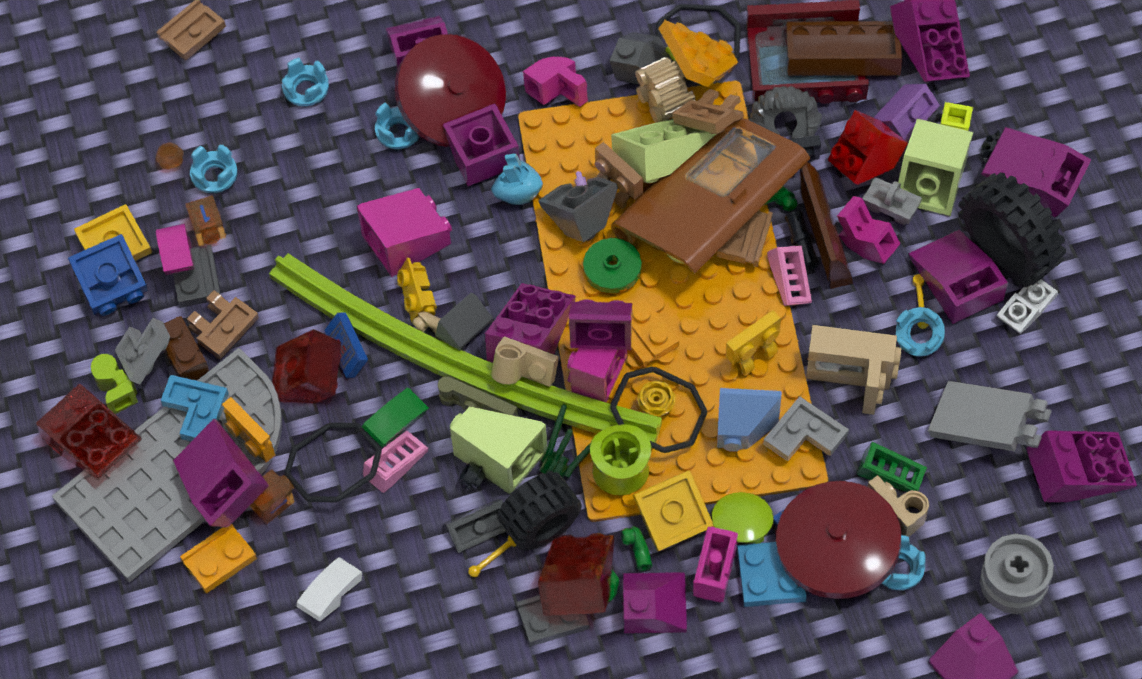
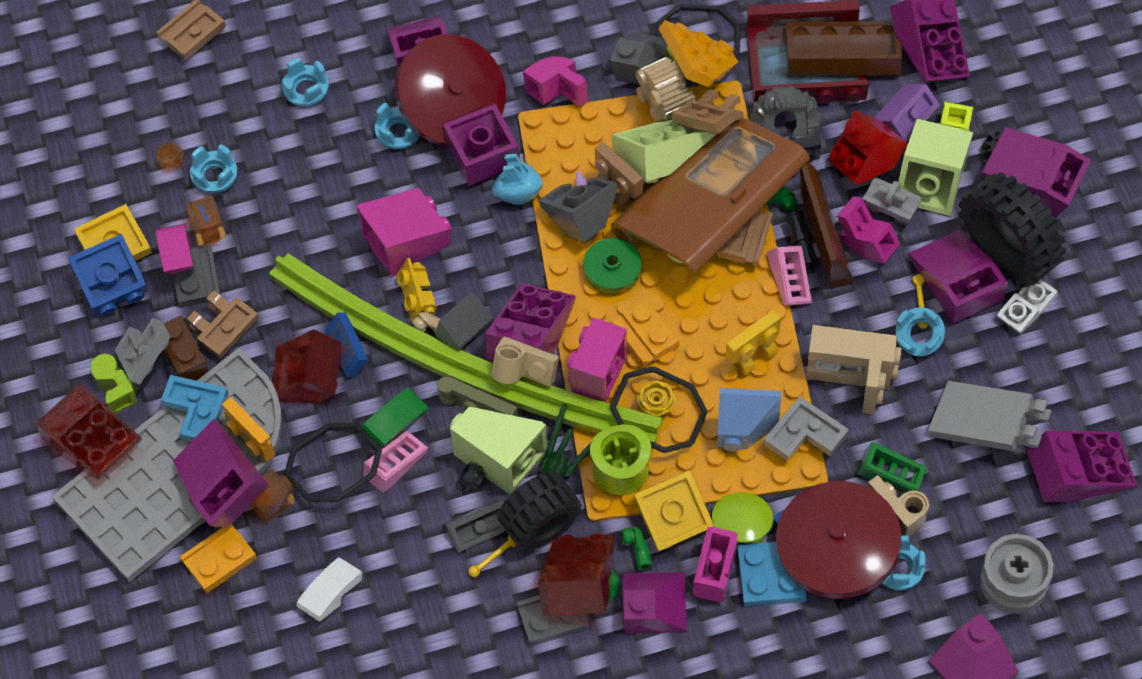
(600, 325): magenta slope -> none

